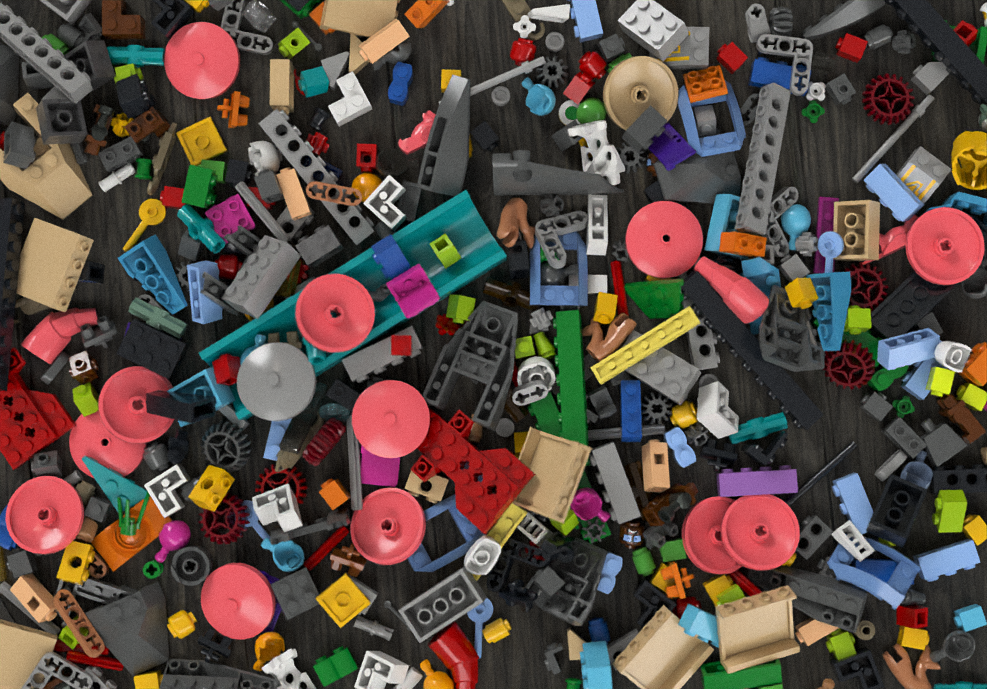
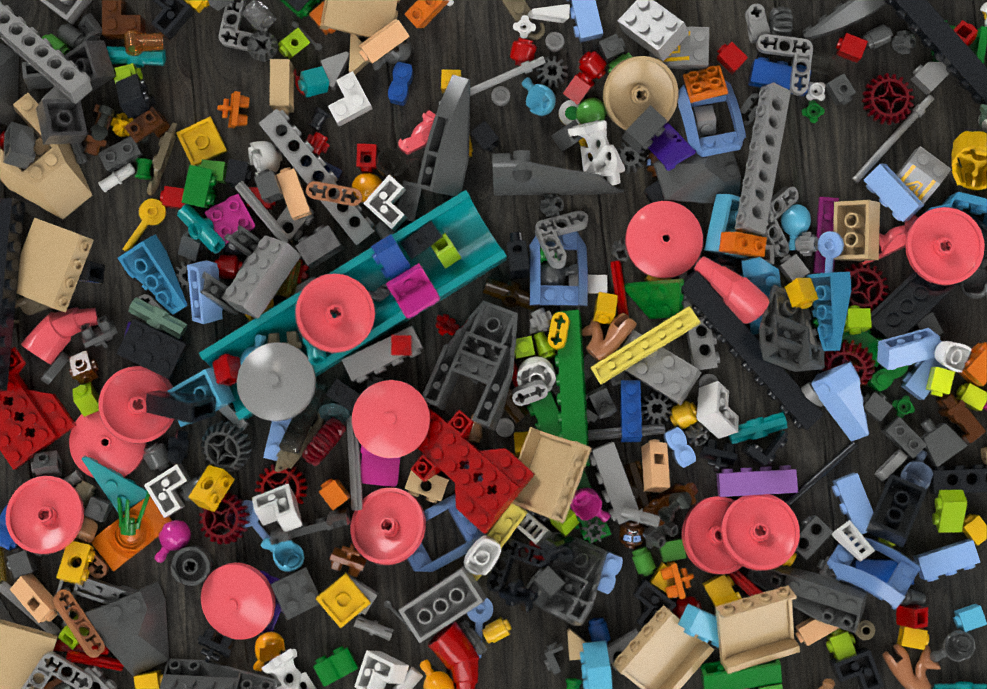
(137, 43): none -> clear orange piece
(151, 574): green bush -> none
(181, 624): yellow head -> none
(202, 60): coral dish -> none
(262, 55): none -> dark grey gear
(326, 547): red axle -> none
(421, 240): none -> black plate
(460, 308): lime brick -> none
(473, 637): none -> dark grey axle
(512, 220): nougat piece -> none
(563, 331): none -> yellow beam
(597, 225): white slope -> none
(640, 516): none -> light grey axle
(729, 595): lime brick -> none
(810, 394): none -> light grey beam
(842, 397): none -> light blue wedge

